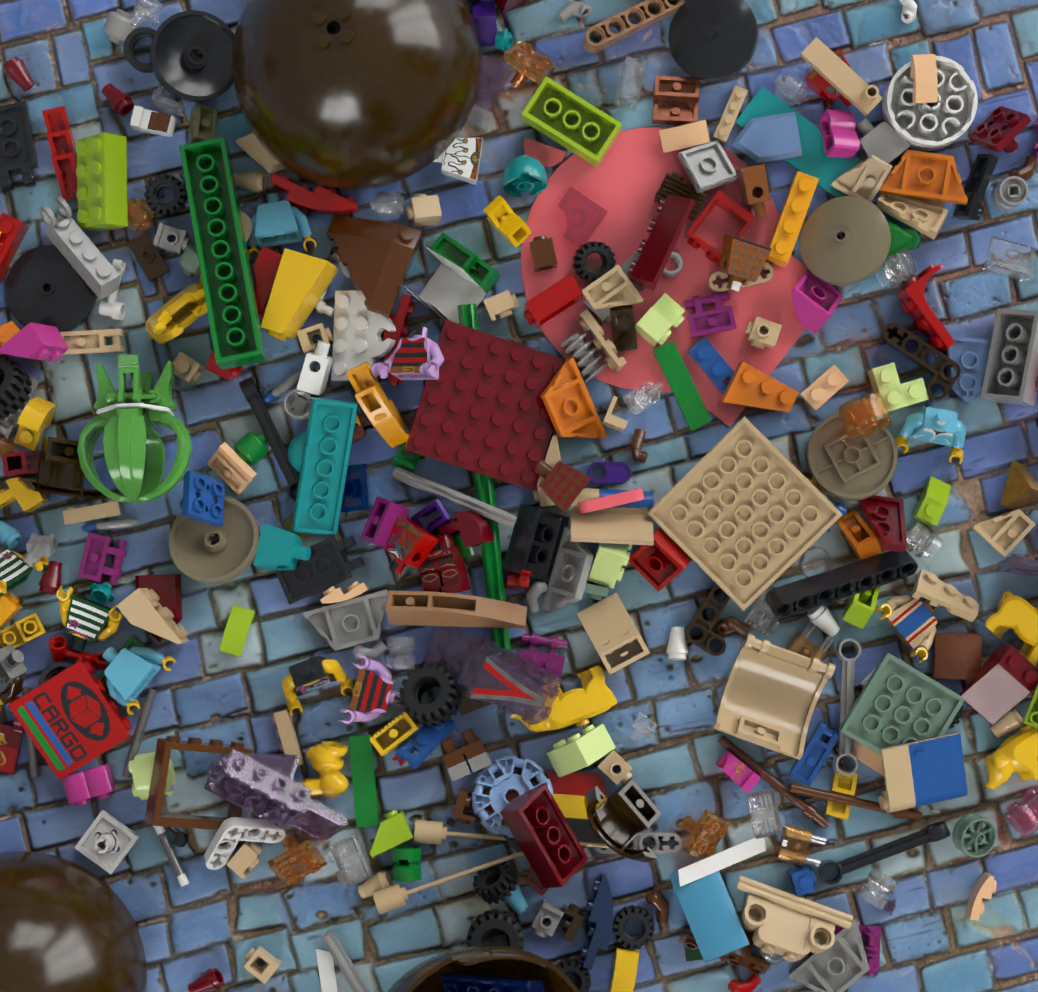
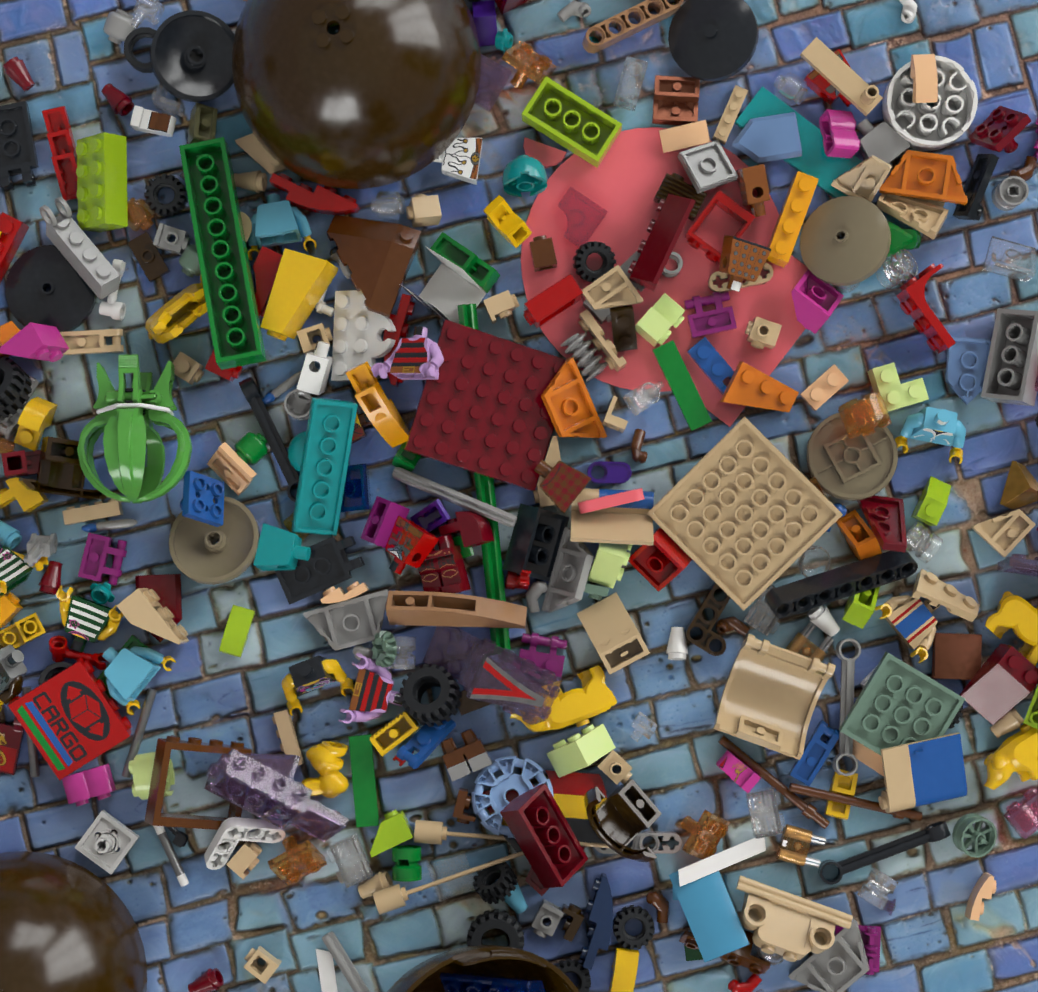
(384, 642): none -> sand green gear
(802, 880): blue brick -> none
(918, 358): dark brown beam -> none

